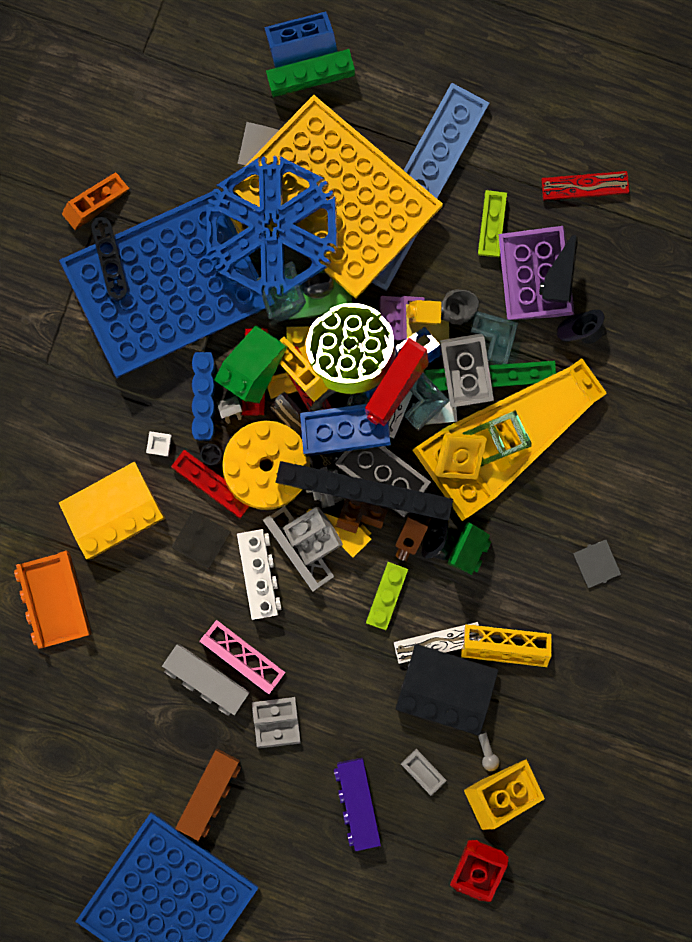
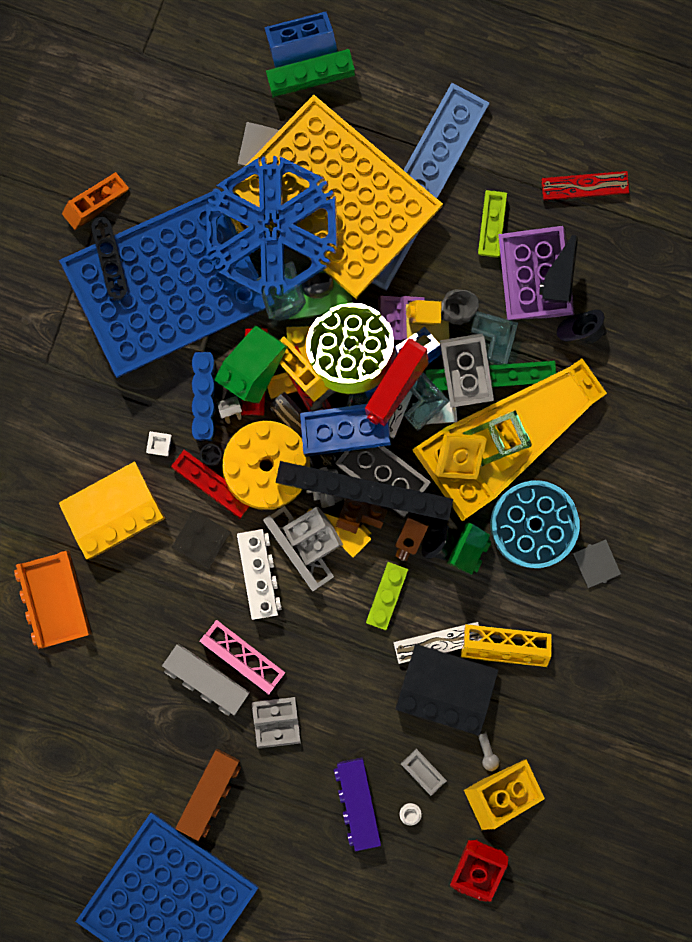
(410, 814): none -> white plate
(512, 529): none -> medium azure brick

